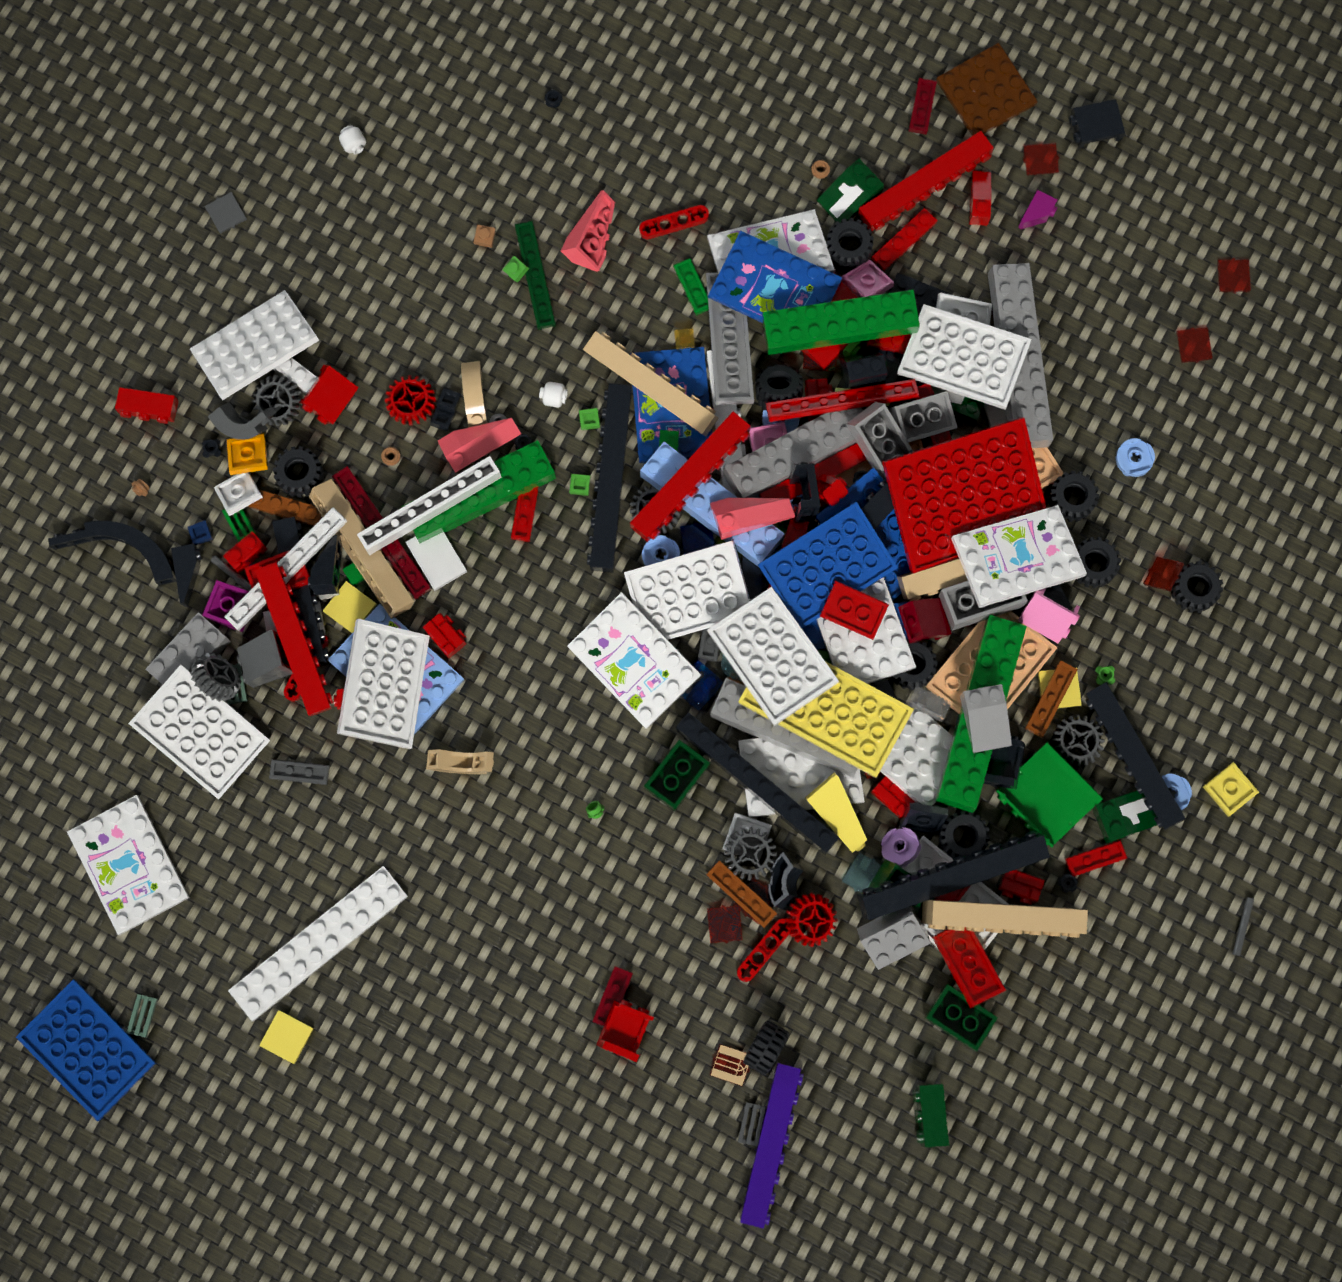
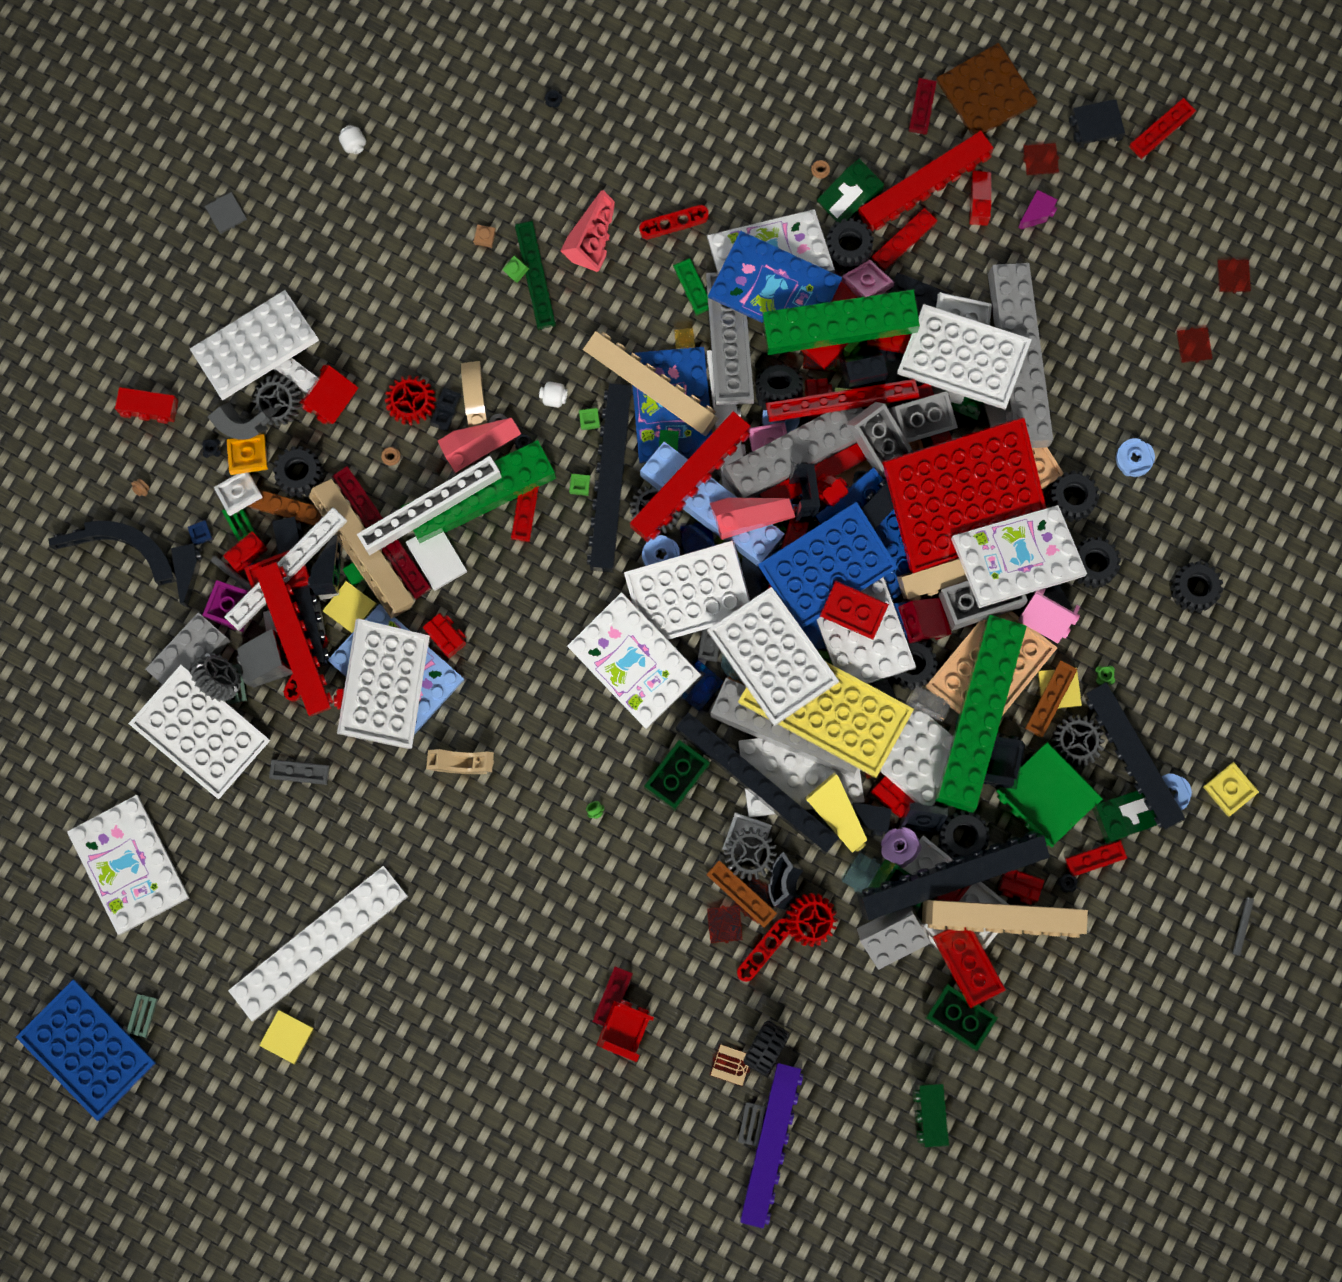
(873, 818): none -> black slope
(986, 718): light grey slope -> none
(1162, 128): none -> red plate
(1163, 573): clear red piece -> none

